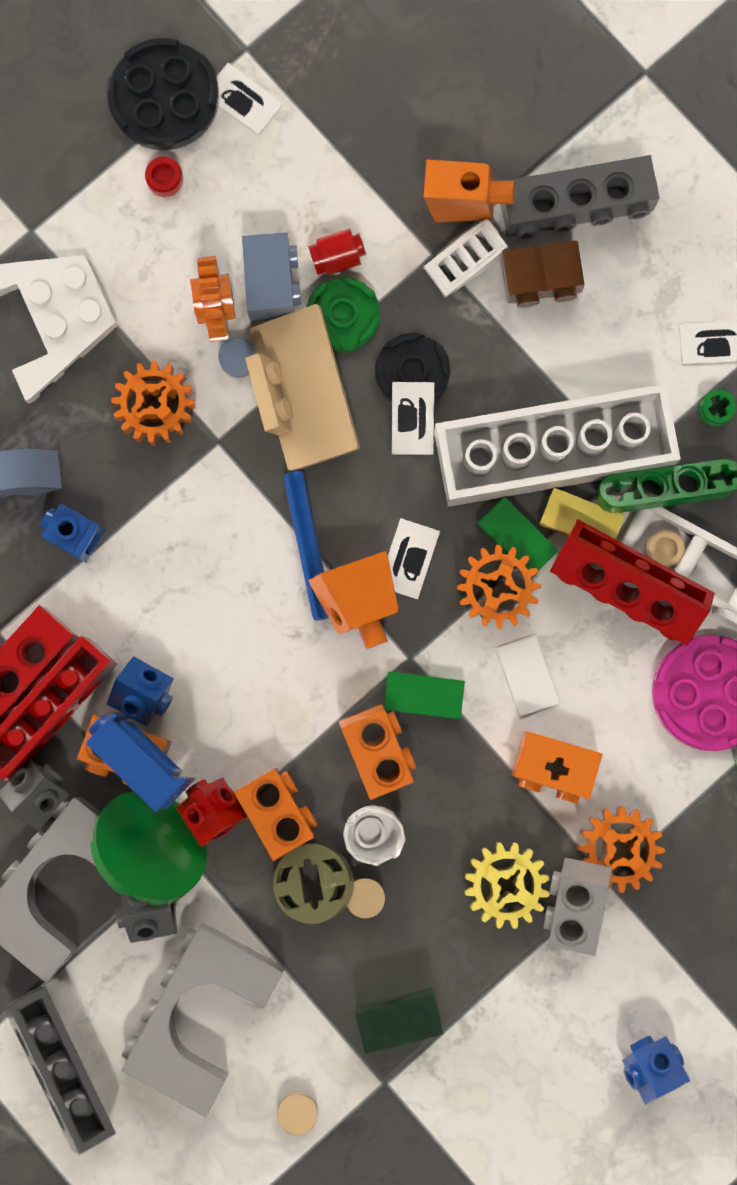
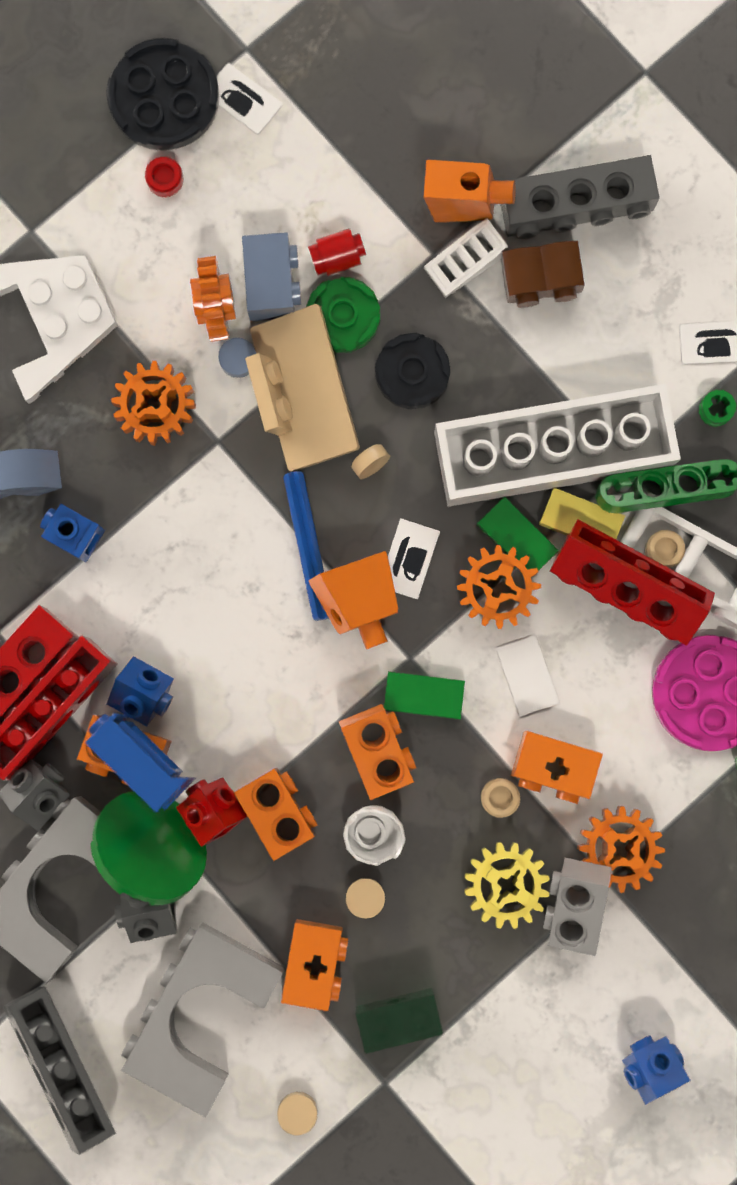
(300, 985): none -> orange brick
(329, 879): olive piece -> none
(370, 461): none -> tan tile
(413, 418): white sticker -> none
(500, 797): none -> tan tile

